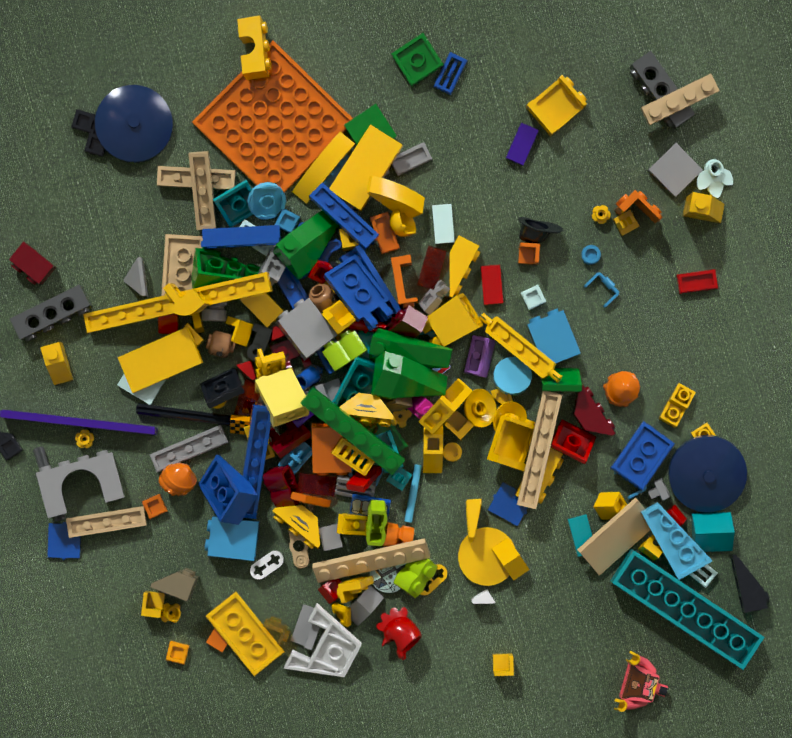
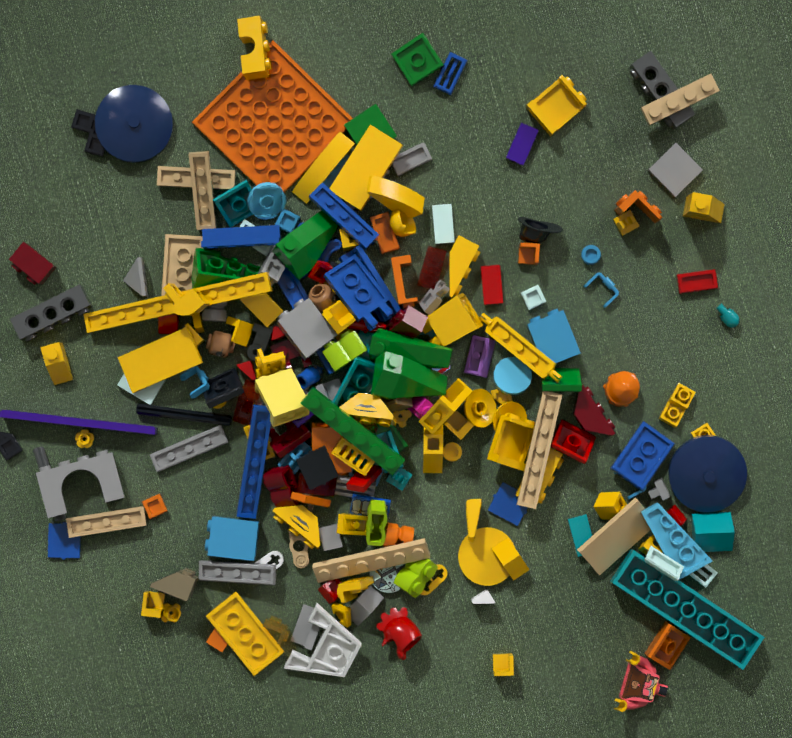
(177, 479): orange hair -> none
(177, 652): light orange tile -> none
(203, 378): none -> dark azure piece
(227, 491): blue slope -> none
(237, 424): light orange tile -> none
(237, 572): none -> light grey tile
(317, 467): none -> black piece
(413, 493): medium azure bar -> none
(601, 209): yellow plate -> none
(664, 564): none -> light aqua tile
(667, 645): none -> orange slope
(714, 181): light aqua plate -> none
(728, 316): none -> teal cylinder
(749, 590): black slope -> none

